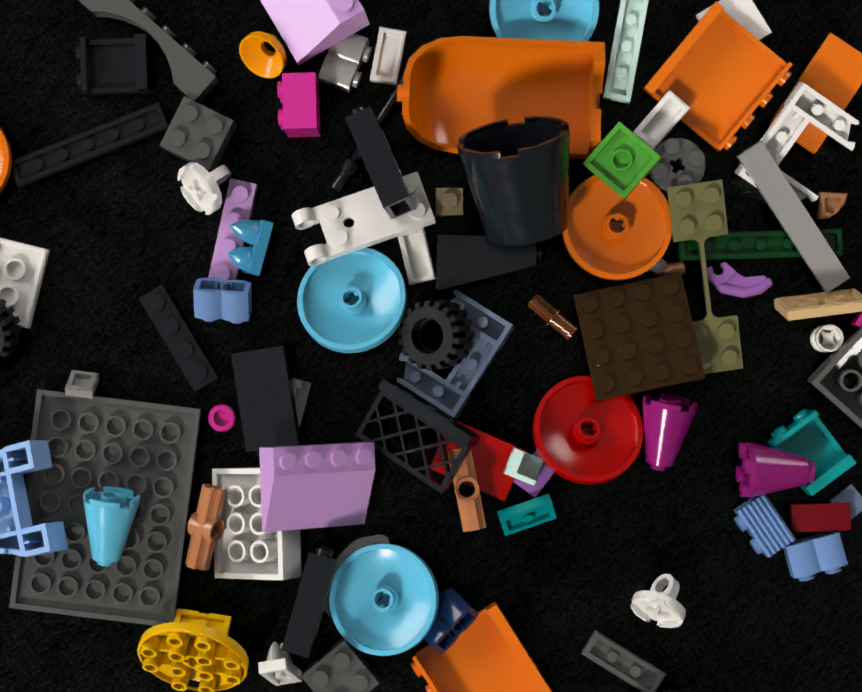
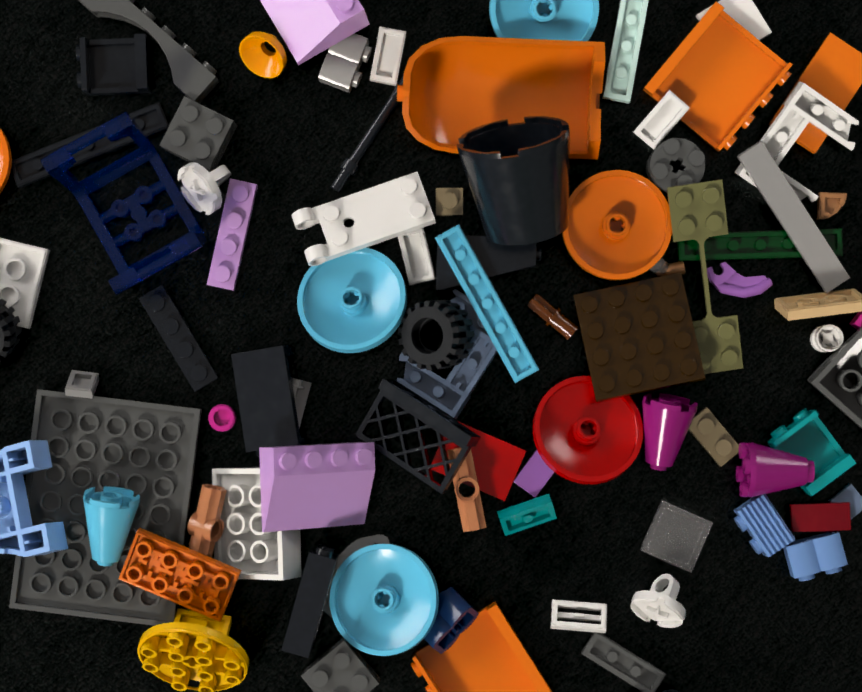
(117, 128): none -> clear blue windscreen
(179, 574): none -> orange tile
(222, 300): medium blue brick -> none
(257, 235): dark azure tile -> none
(279, 667): white tile -> none
(300, 104): dark pink brick -> none
(380, 162): black piece -> none
(486, 303): none -> medium azure tile
(523, 466): panel -> none
(575, 626): none -> white tile
(622, 160): bright green plate -> none
(676, 536): none -> clear tile
(713, 437): none -> dark tan plate

